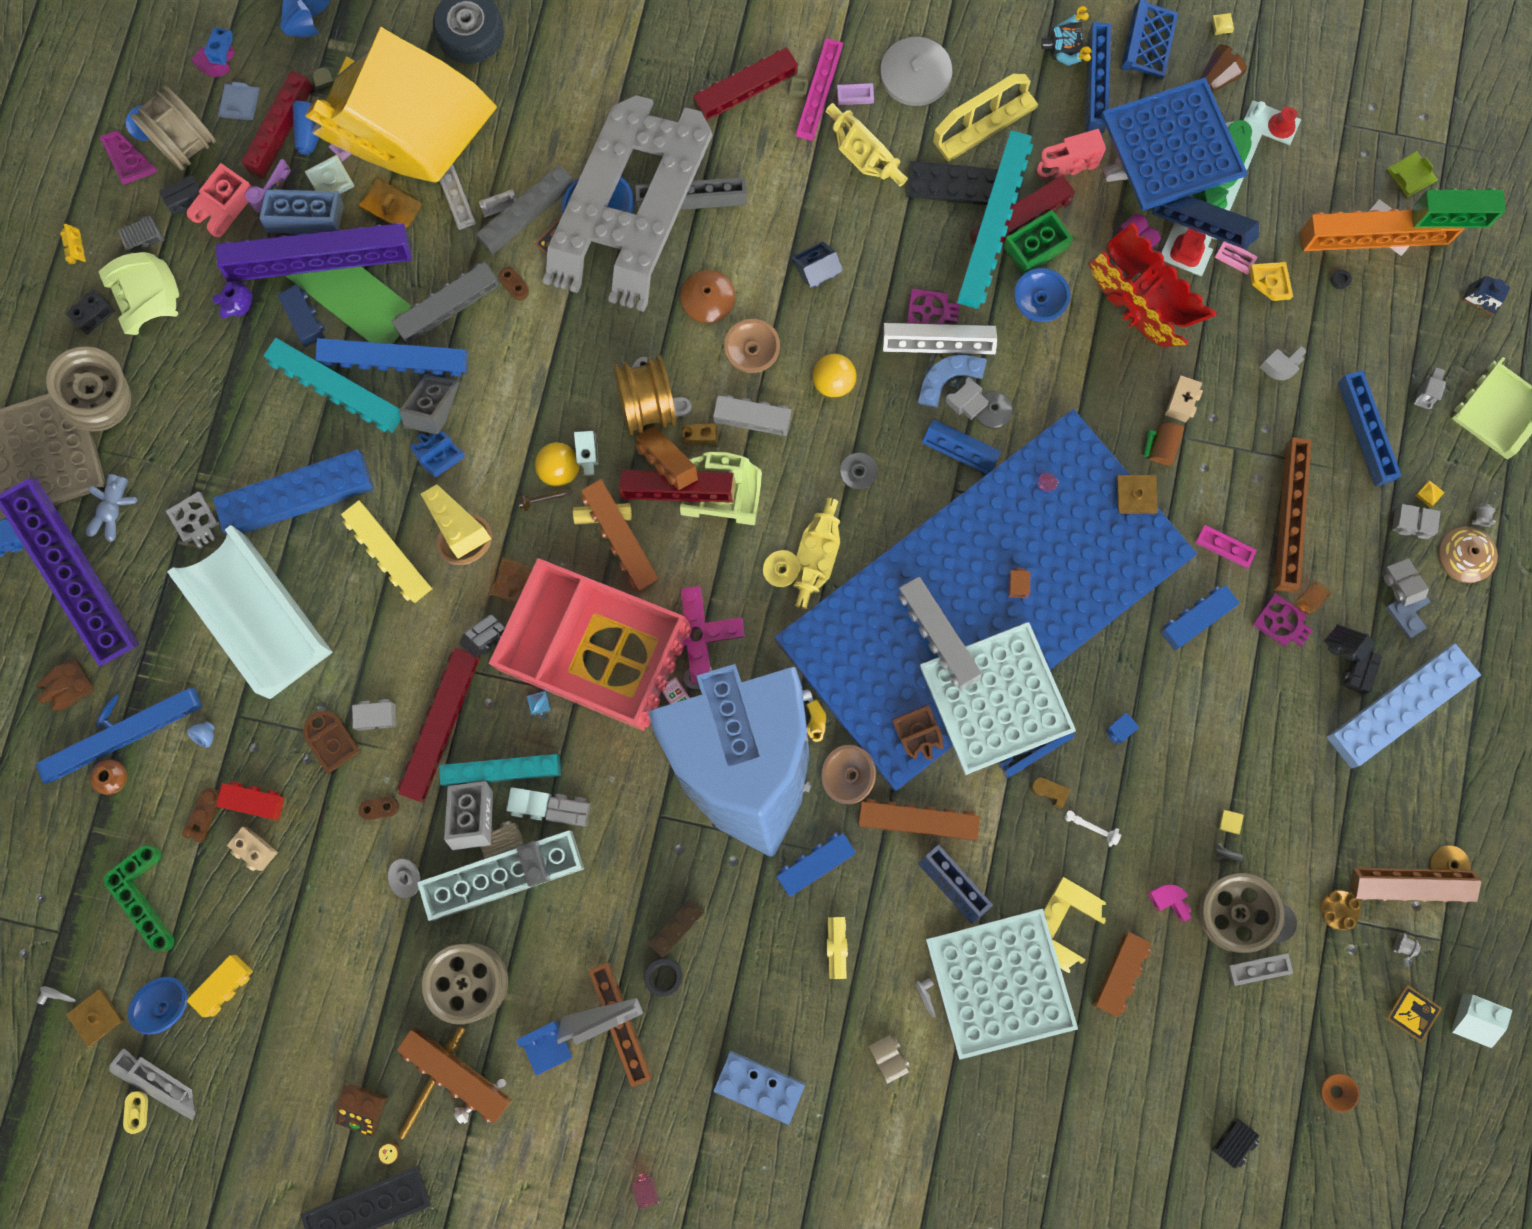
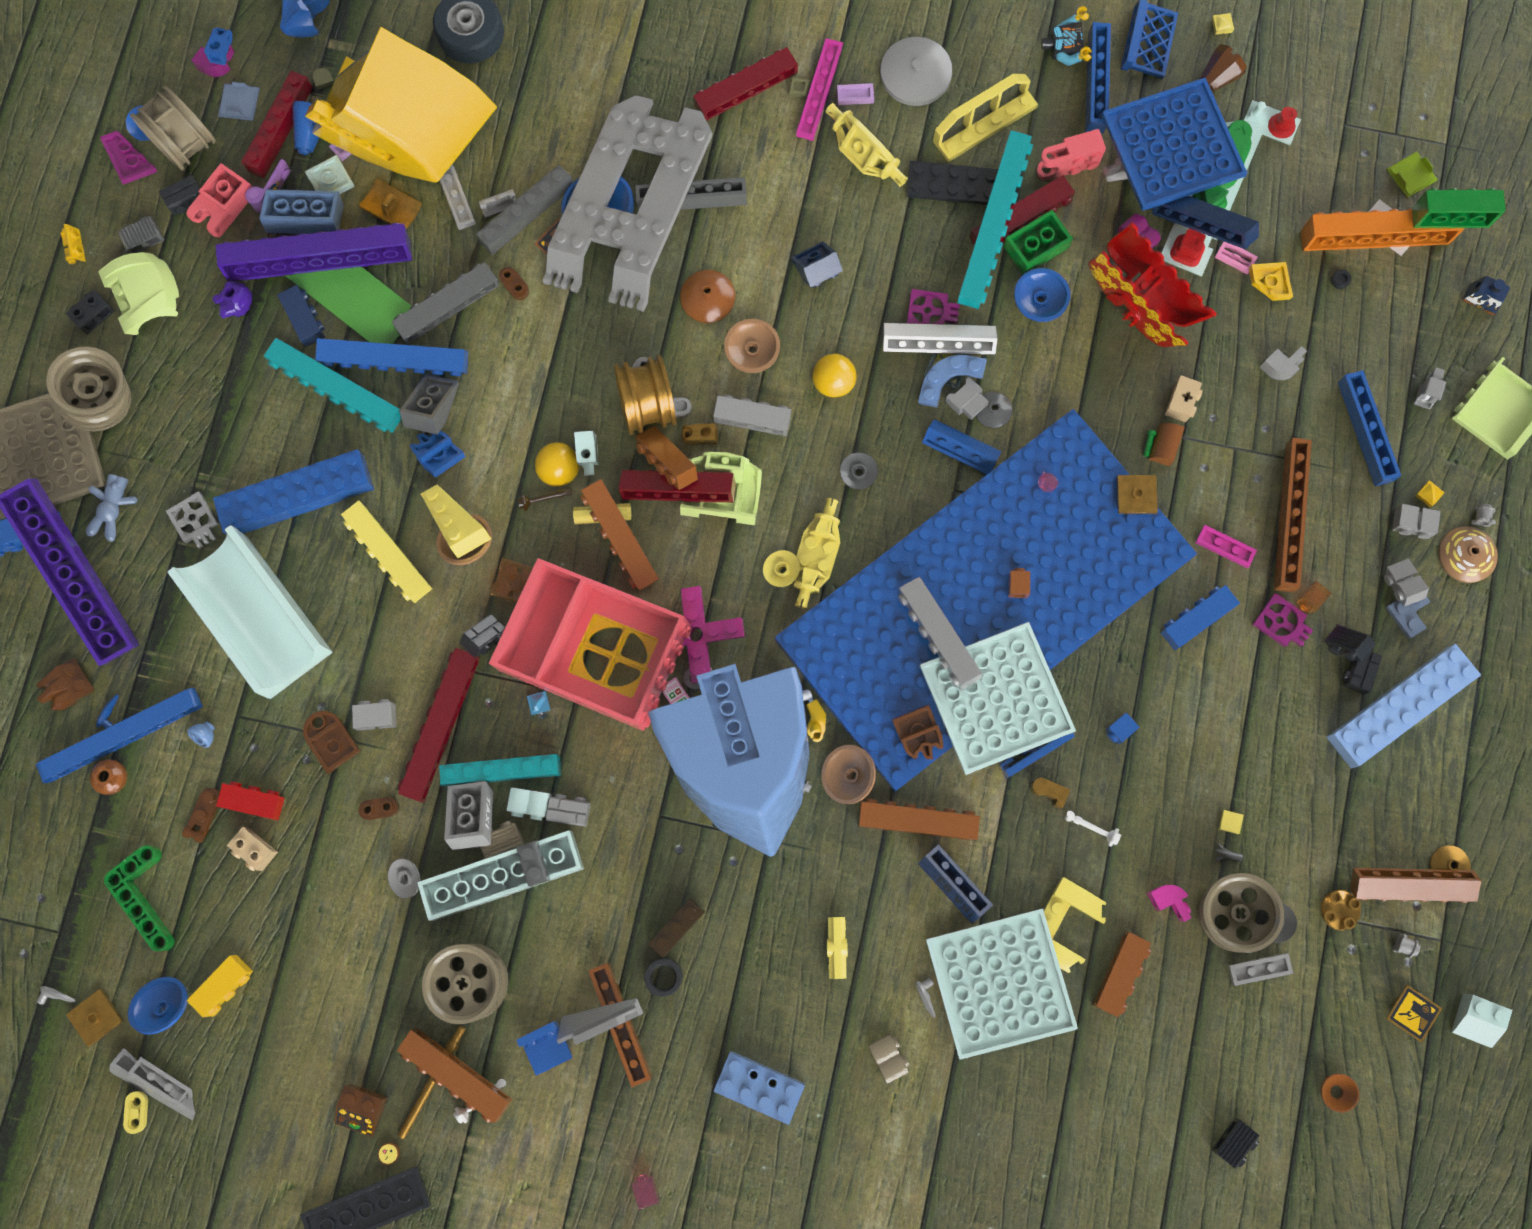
(816, 864): blue brick -> none

